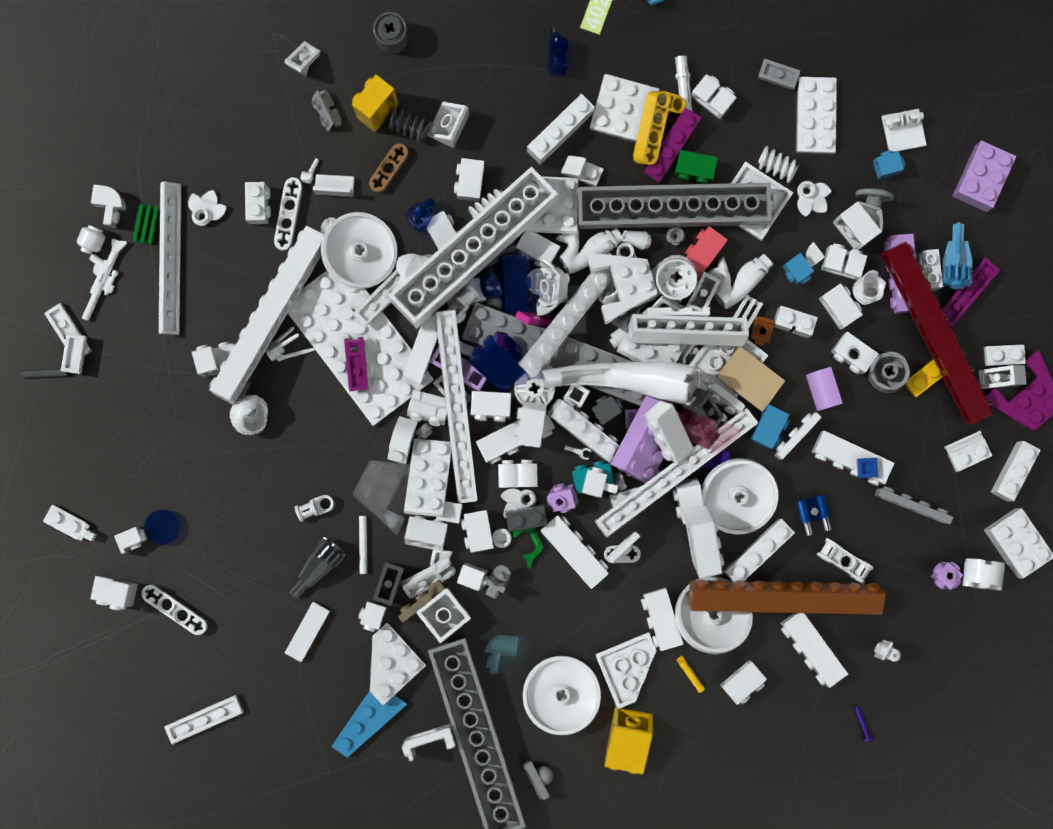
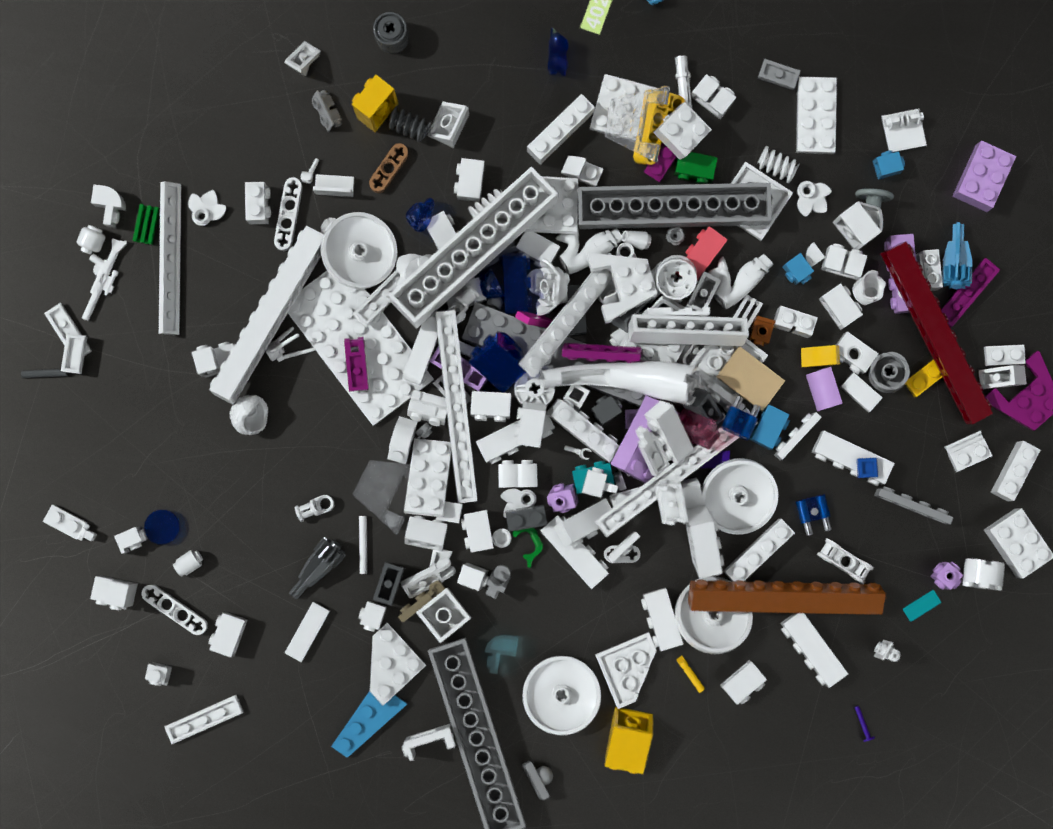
(158, 674): none -> white brick
(188, 563): none -> white brick
(227, 634): none -> white brick
(582, 524): none -> white brick
(595, 352): none -> magenta plate
(628, 119): none -> clear wing
(652, 451): none -> white hinge
(671, 503): none -> white hinge
(682, 130): none -> white brick
(739, 422): none -> clear blue piece
(820, 356): none -> yellow tile
(861, 392): none -> white tile
(922, 605): none -> teal sticker

